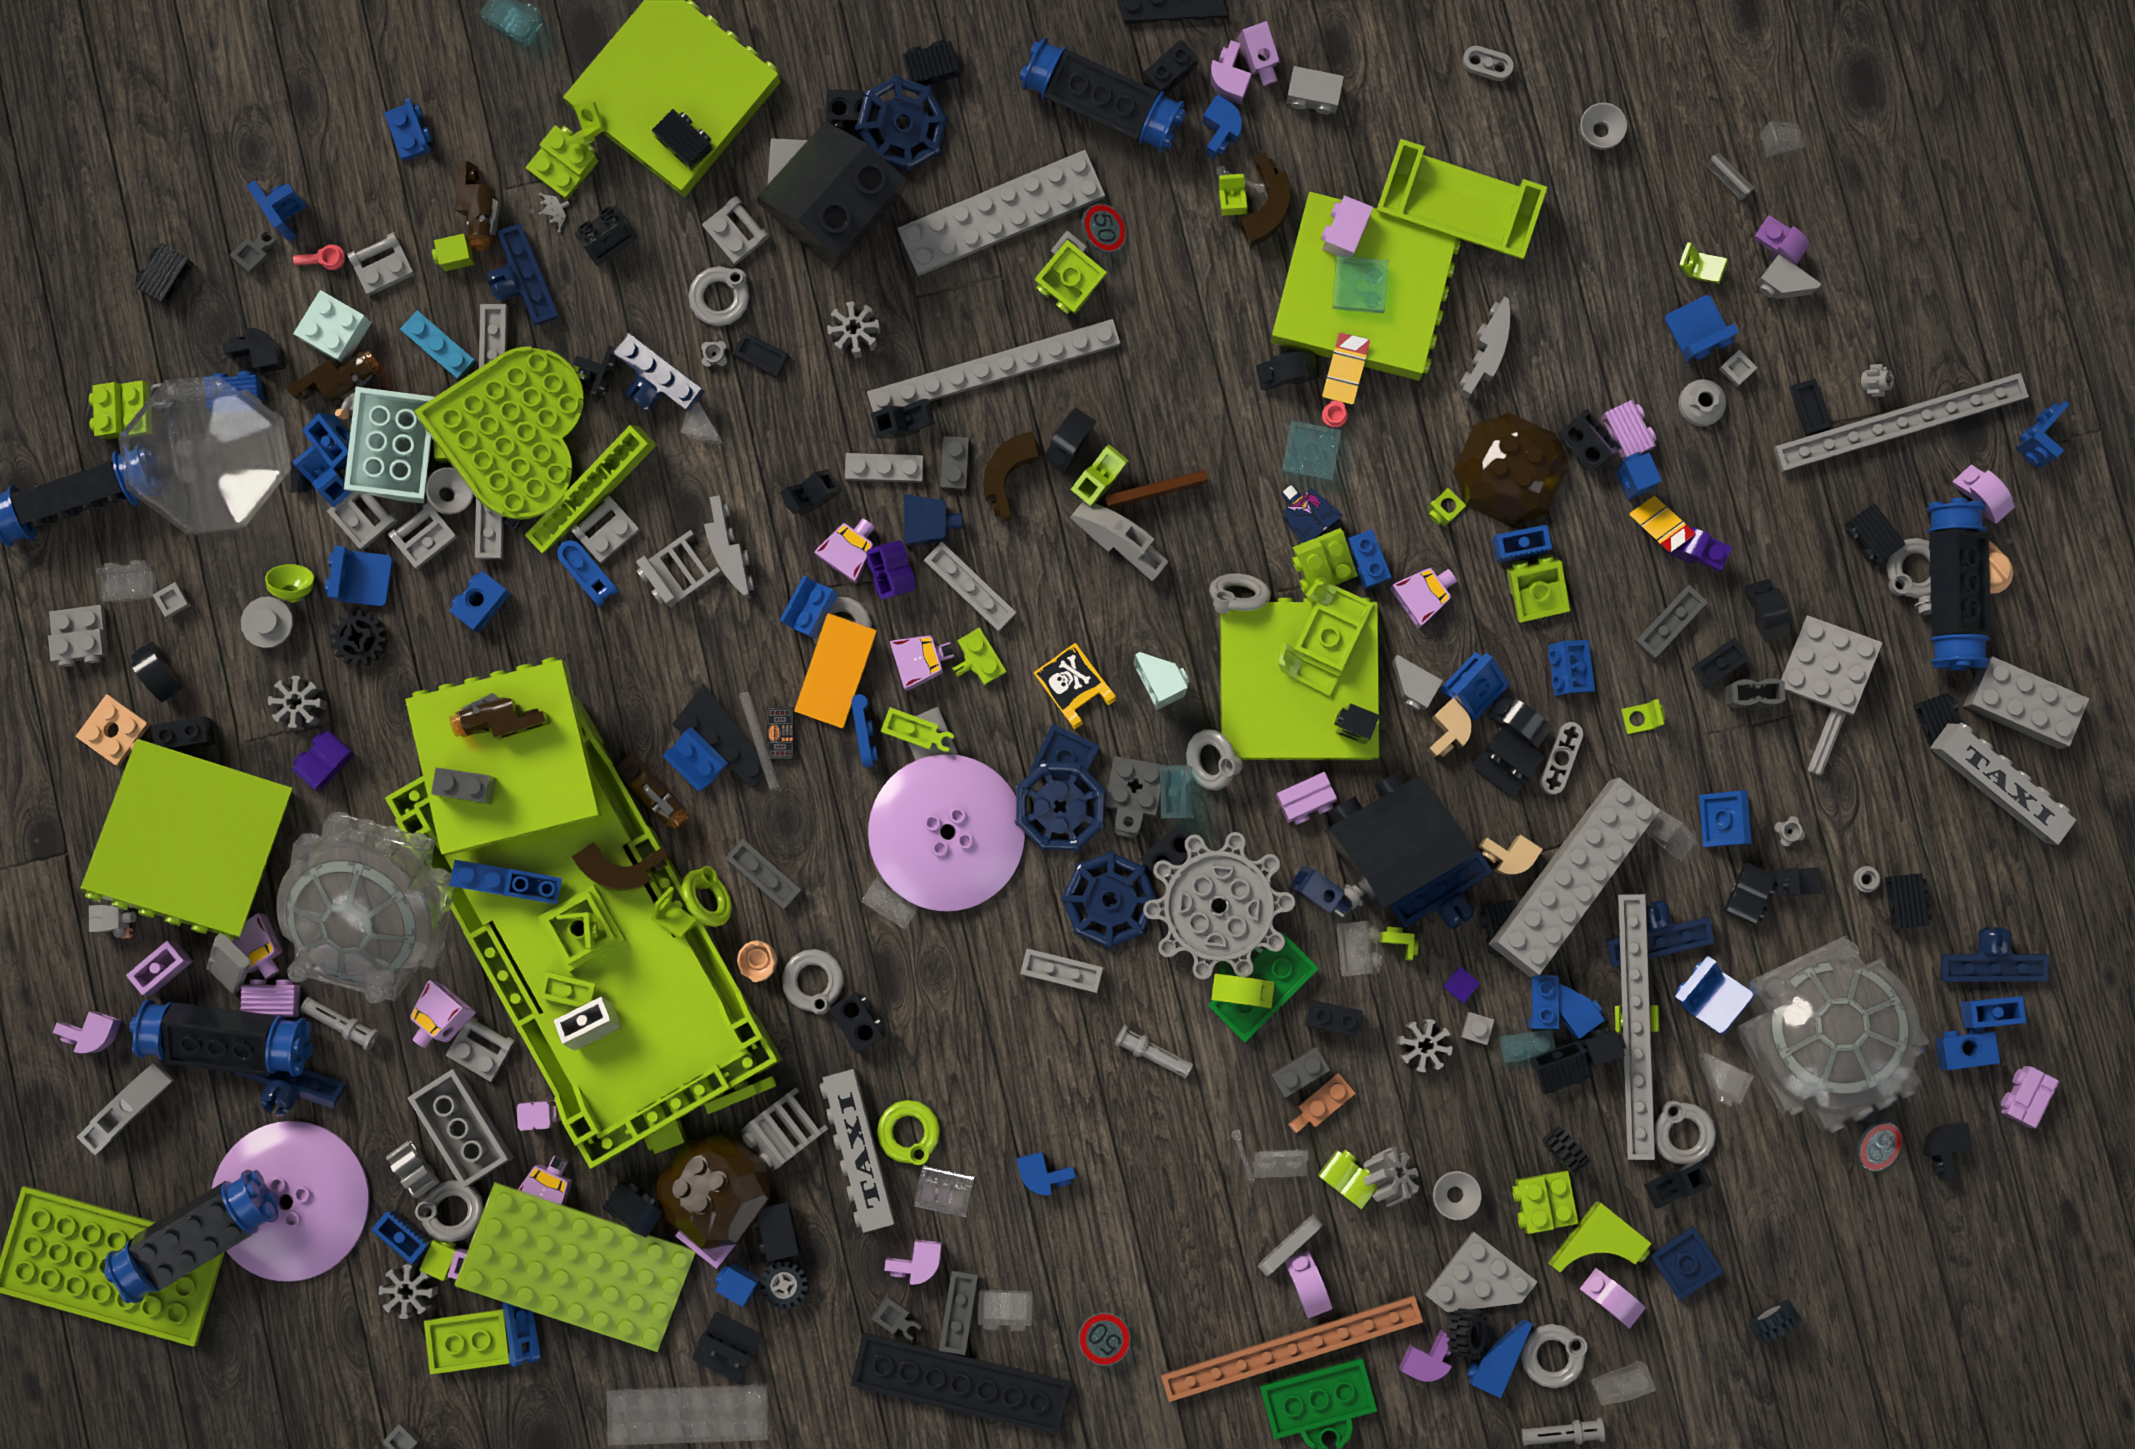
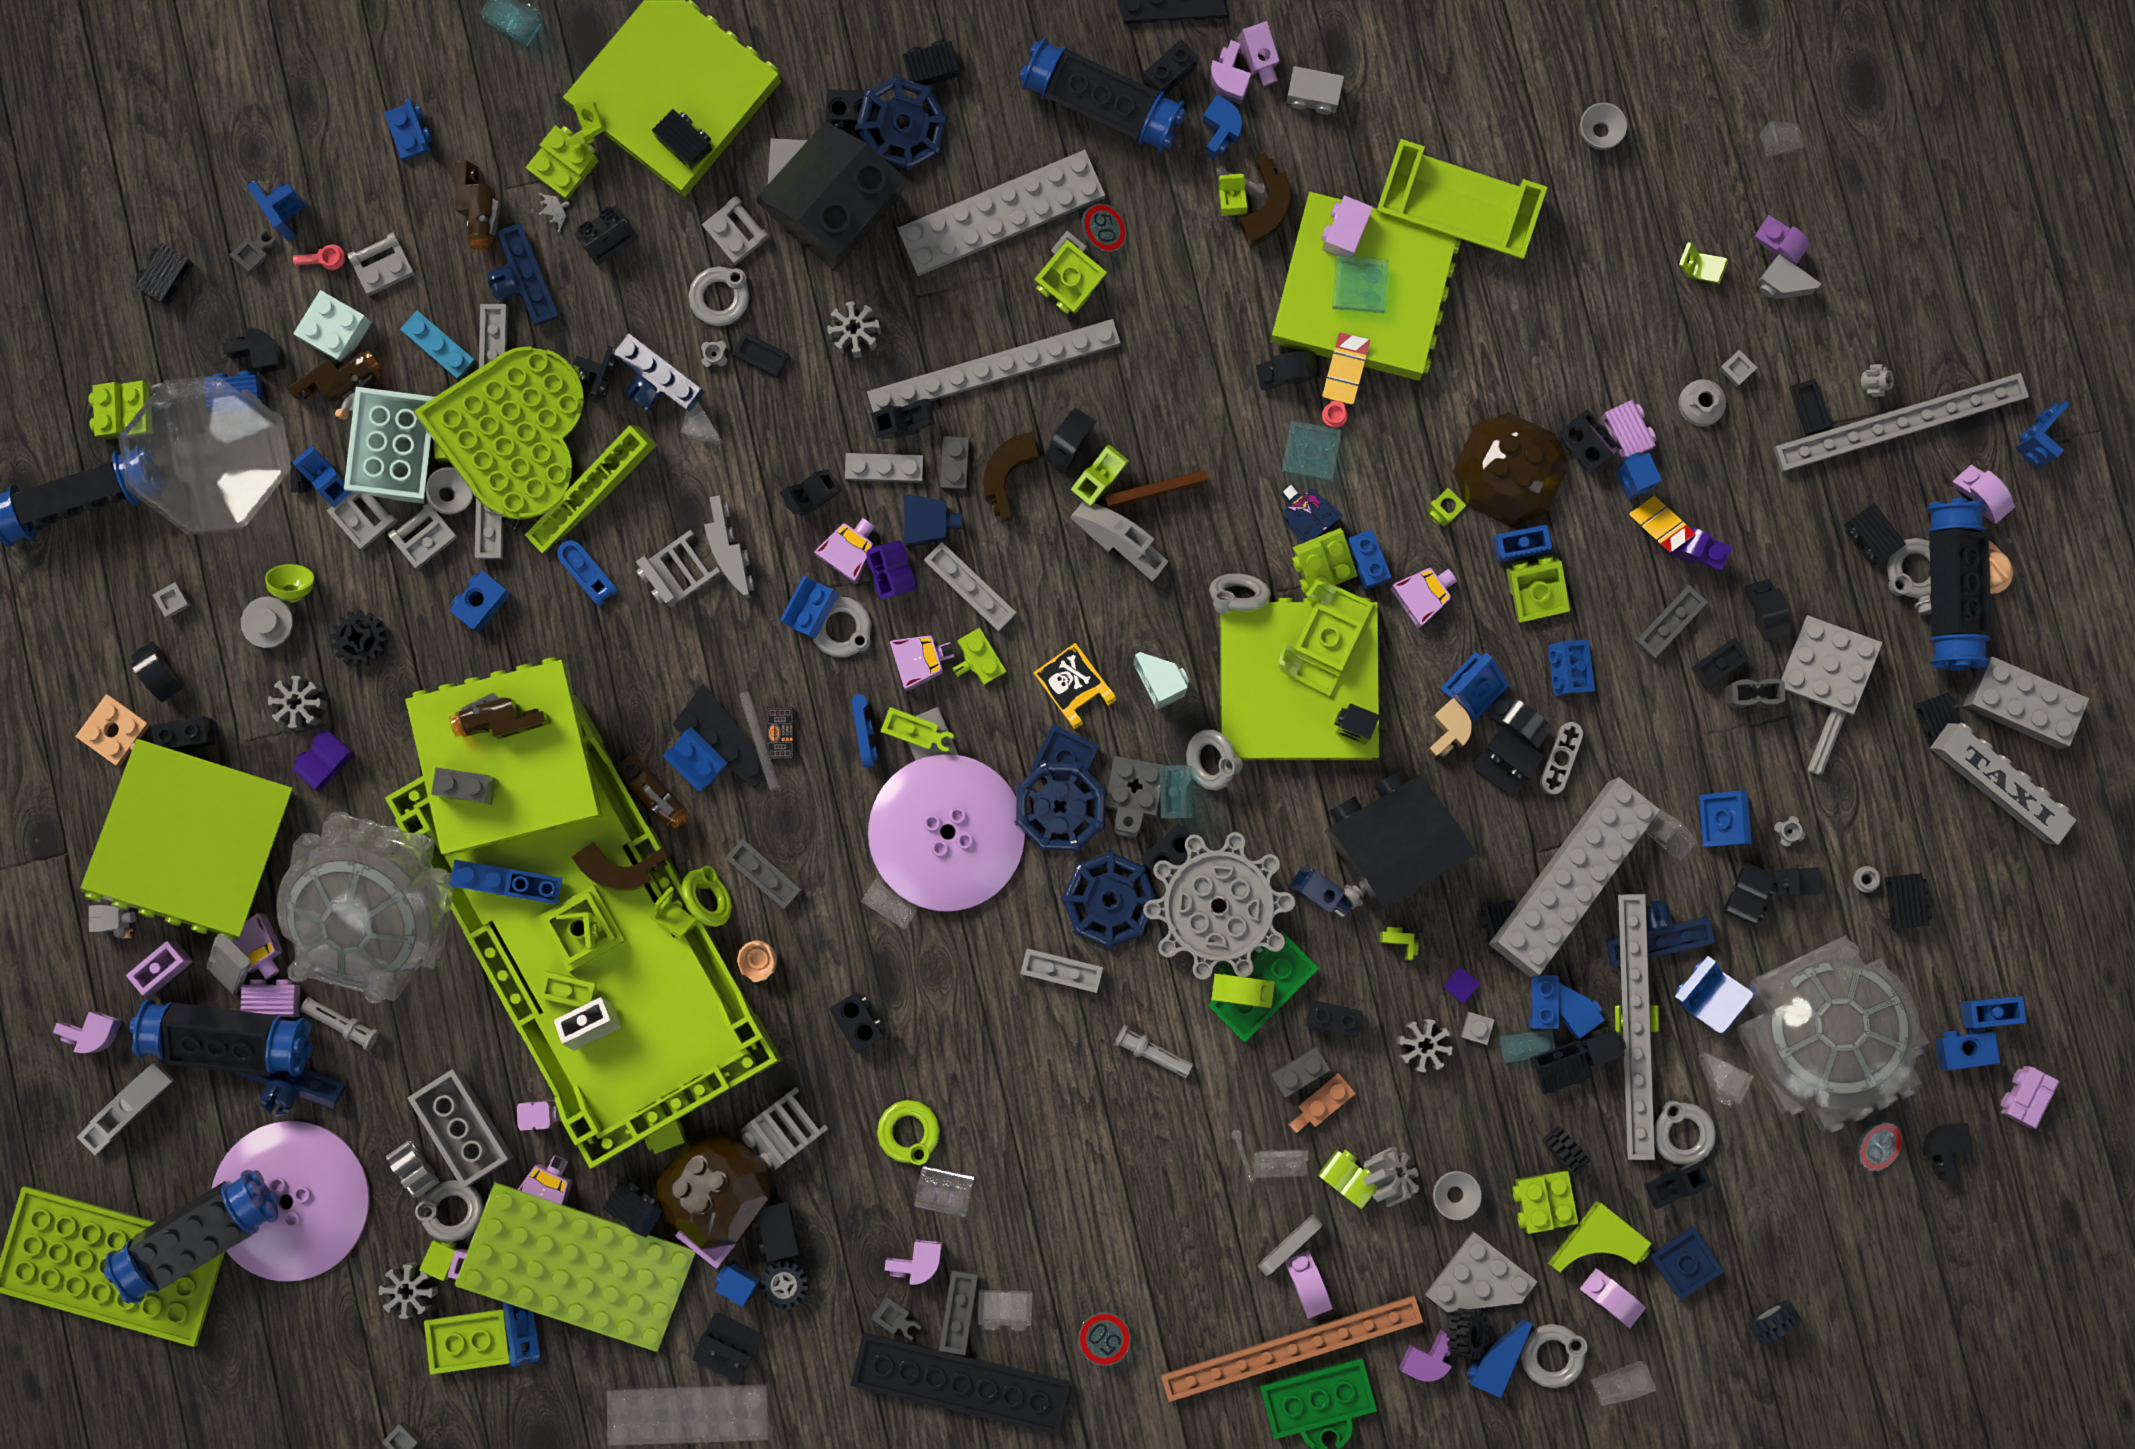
(78, 635): light grey plate -> none
(127, 581): clear bracket -> none
(329, 439): blue brick -> none
(358, 577): blue bracket -> none
(402, 1236): blue brick -> none
(439, 1014): lavender torso -> none
(453, 252): lime brick -> none
(477, 1056): light grey plate -> none
(611, 535): light grey plate -> none
(742, 1092): lime plate -> none
(834, 986): light grey piece -> none
(835, 670): light orange tile -> none
(858, 1150): light grey brick -> none
(1035, 1174): blue brick -> none
(1306, 798): lavender brick -> none
(1359, 948): clear bracket -> none
(1415, 683): light grey slope -> none
(1444, 894): dark blue plate -> none
(1488, 61): light grey plate -> none
(1493, 343): light grey slope -> none
(1514, 860): tan brick -> none
(1530, 1436): light grey pin -> none
(1652, 713): lime bracket -> none
(1699, 328): blue bracket -> none
(1729, 176): light grey slope -> none
(1994, 961): dark blue plate -> none

